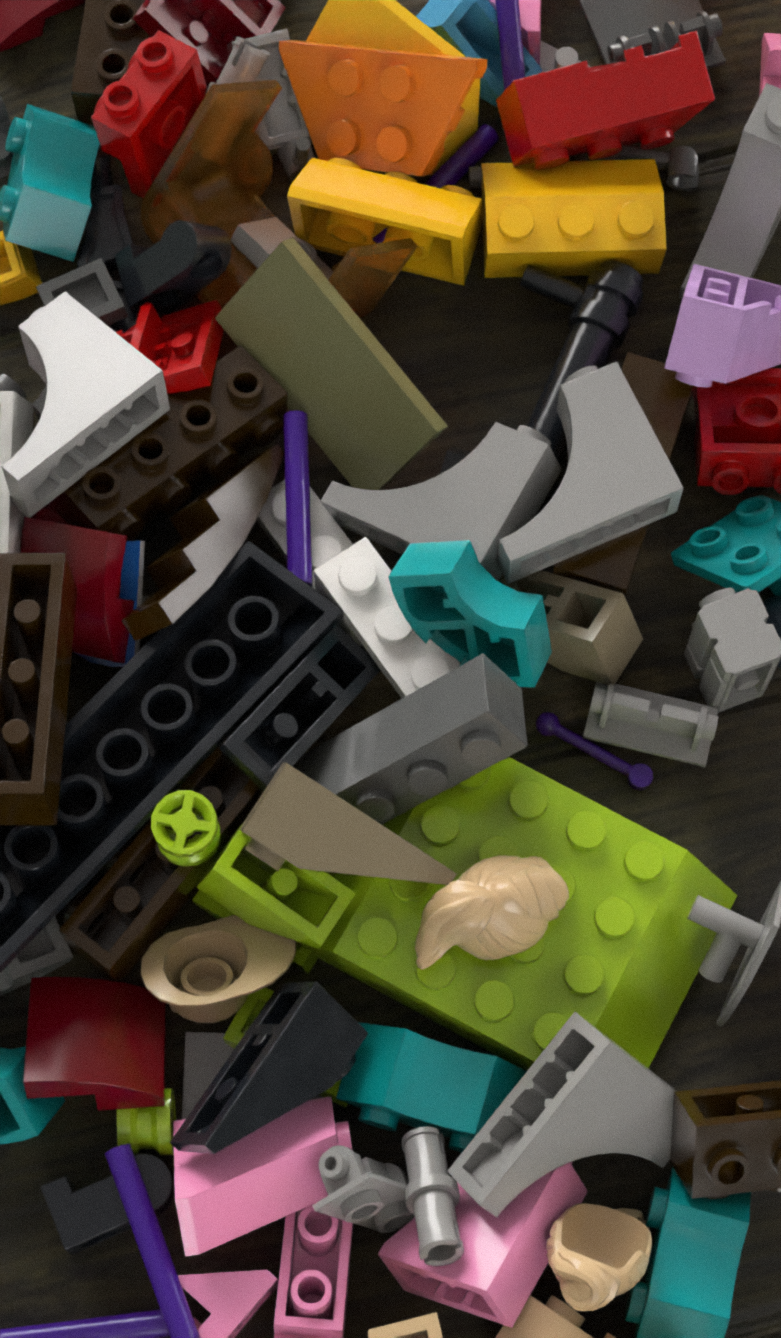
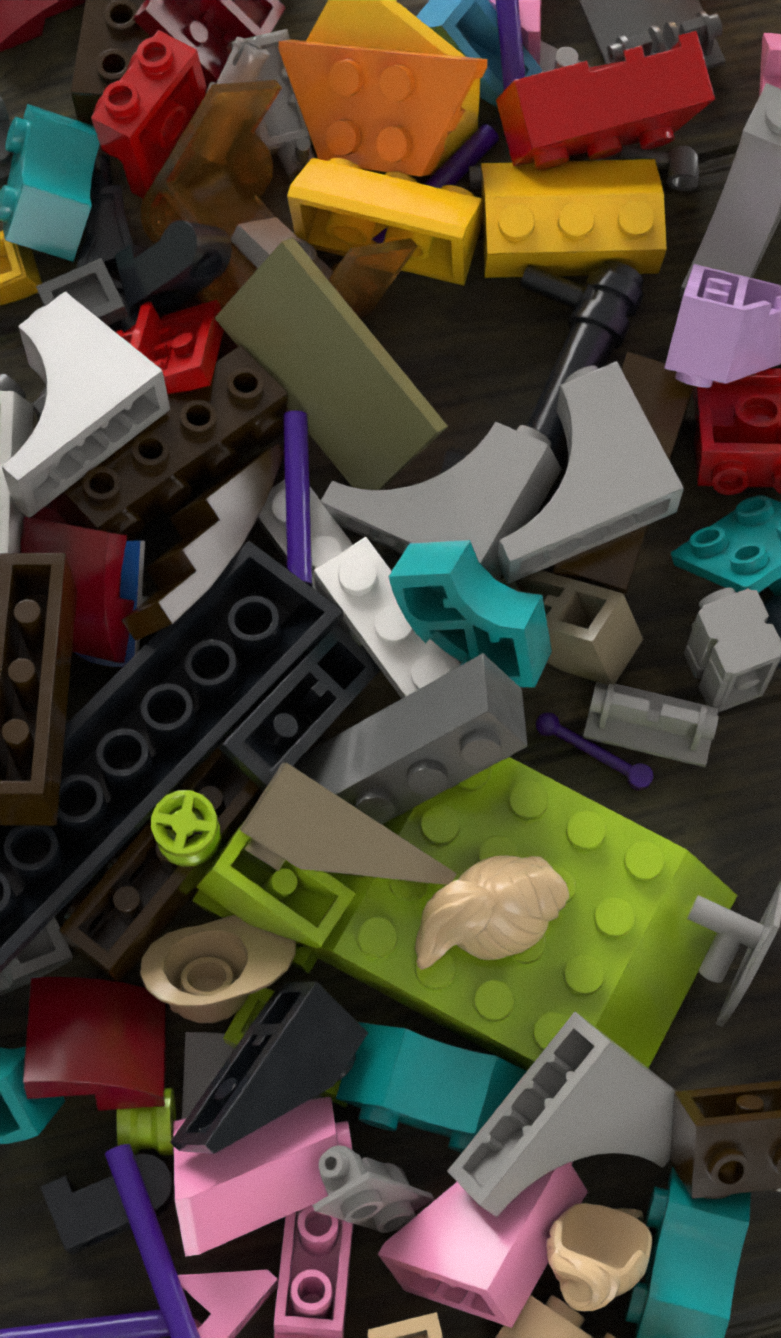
(432, 1196): light grey pin -> none

